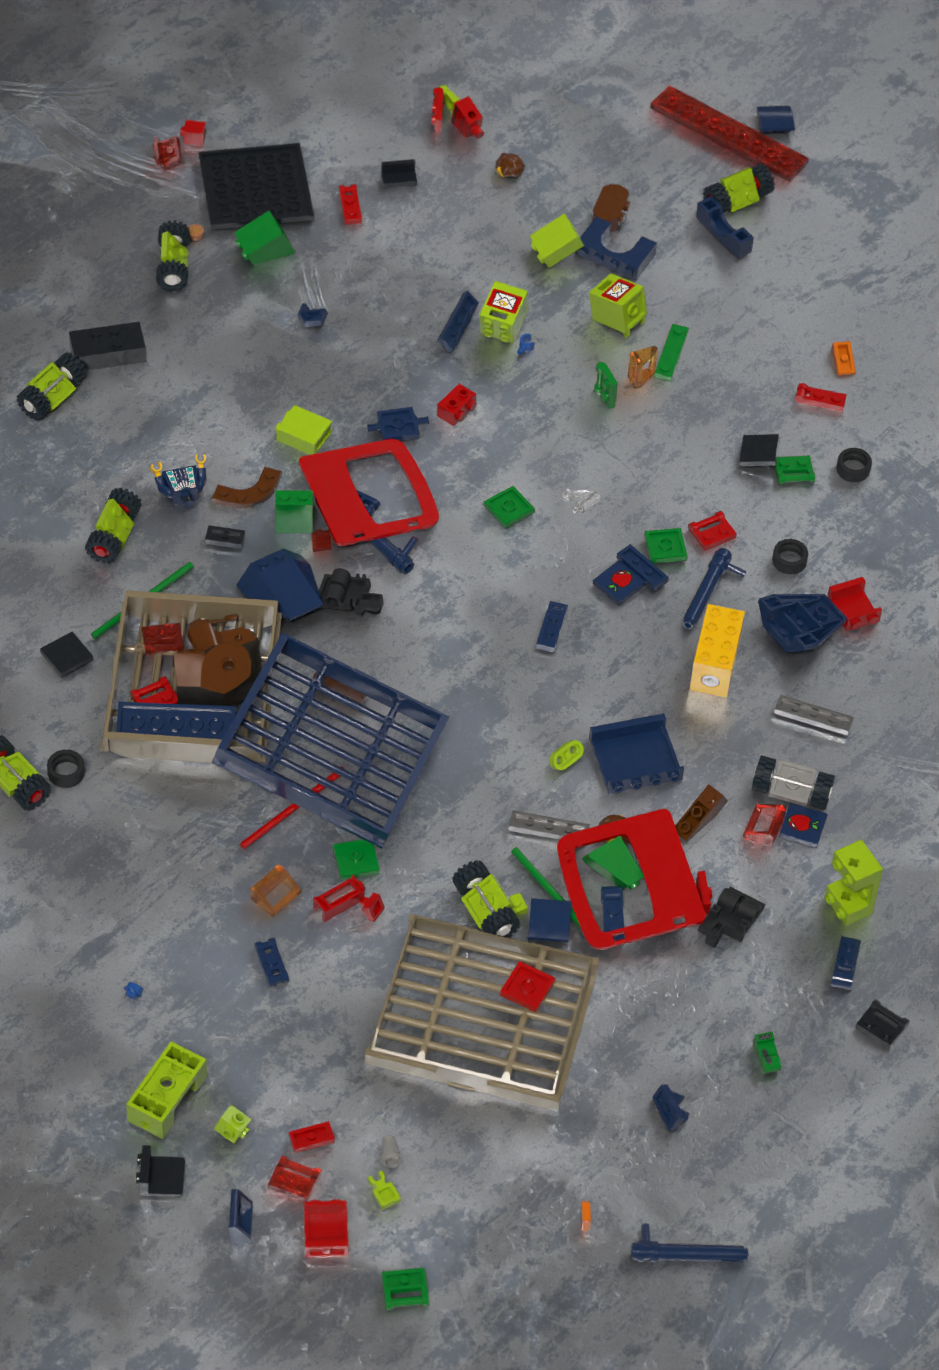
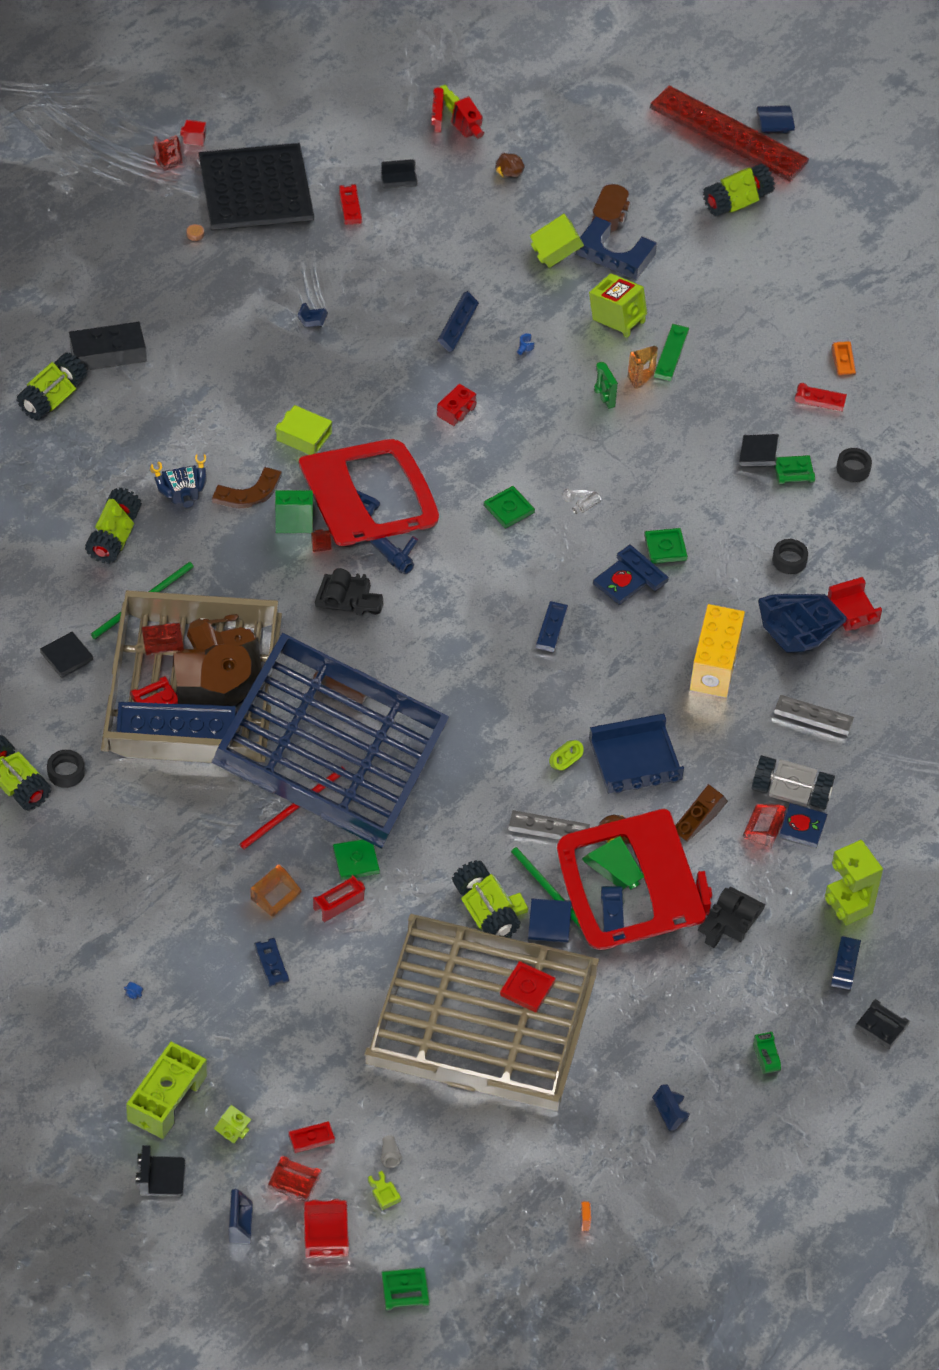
(174, 254): plate -> none
(225, 537): black plate -> none
(263, 240): green slope -> none
(282, 578): dark blue wedge -> none
(372, 906): red tile -> none
(398, 424): dark blue plate -> none
(506, 301): lime container -> none
(658, 1251): dark blue cylinder -> none
(712, 217): dark blue arch -> none
(715, 535): red plate -> none
(717, 568): dark blue cylinder -> none

